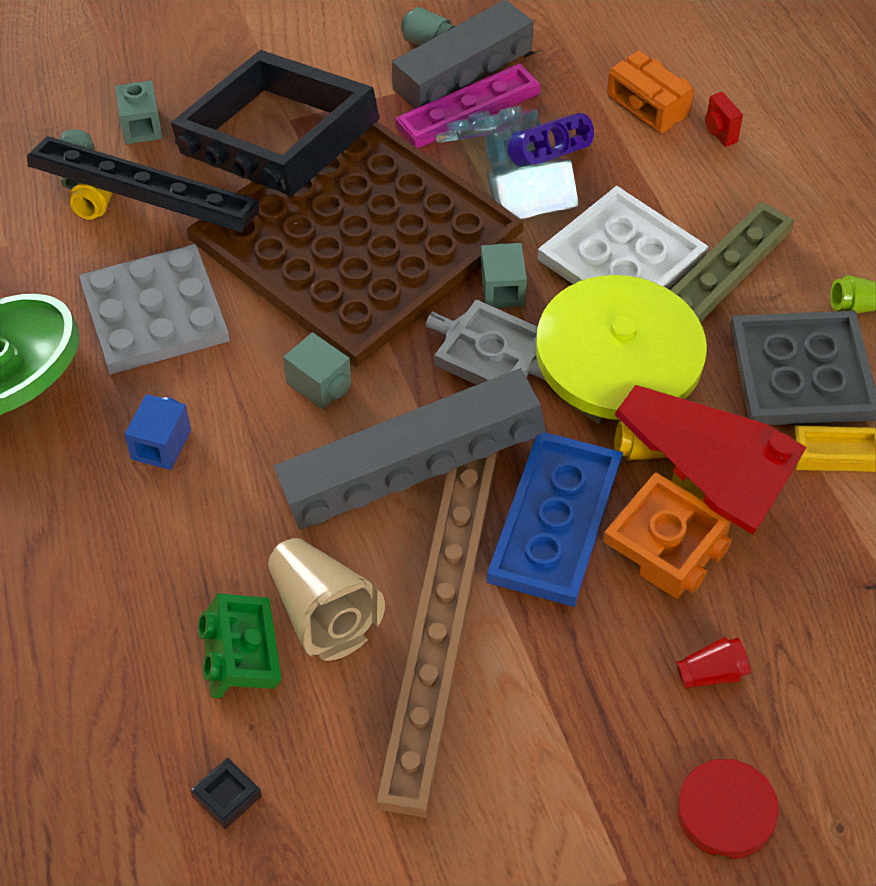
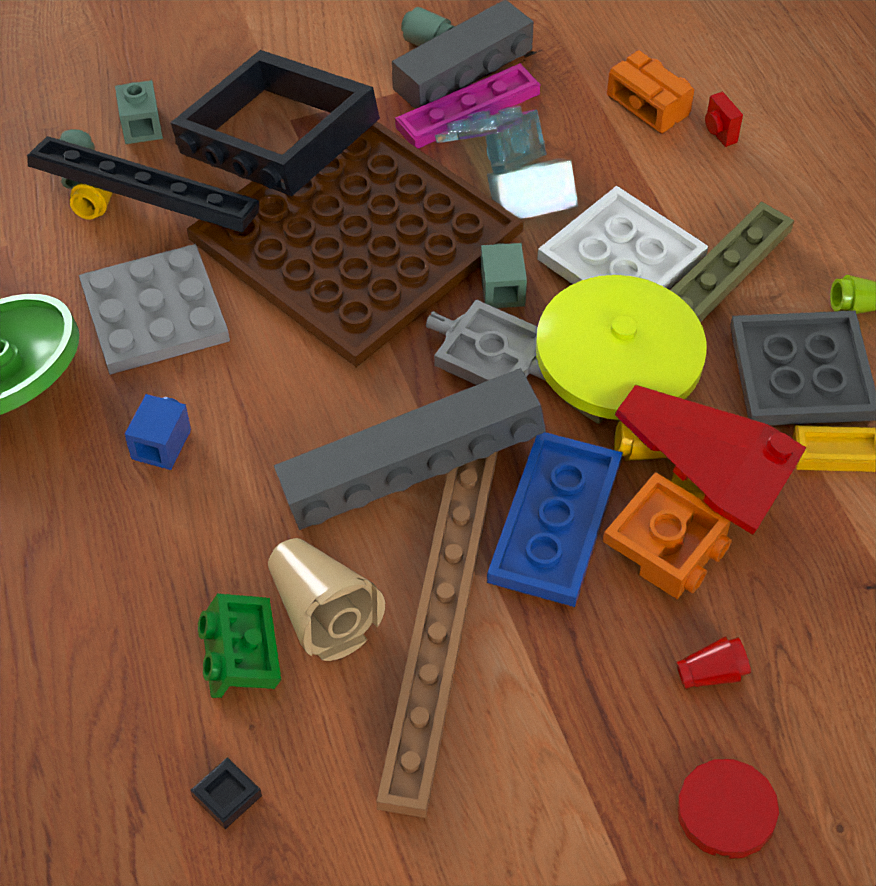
(317, 370): sand green brick -> none
(540, 137): dark purple beam -> none

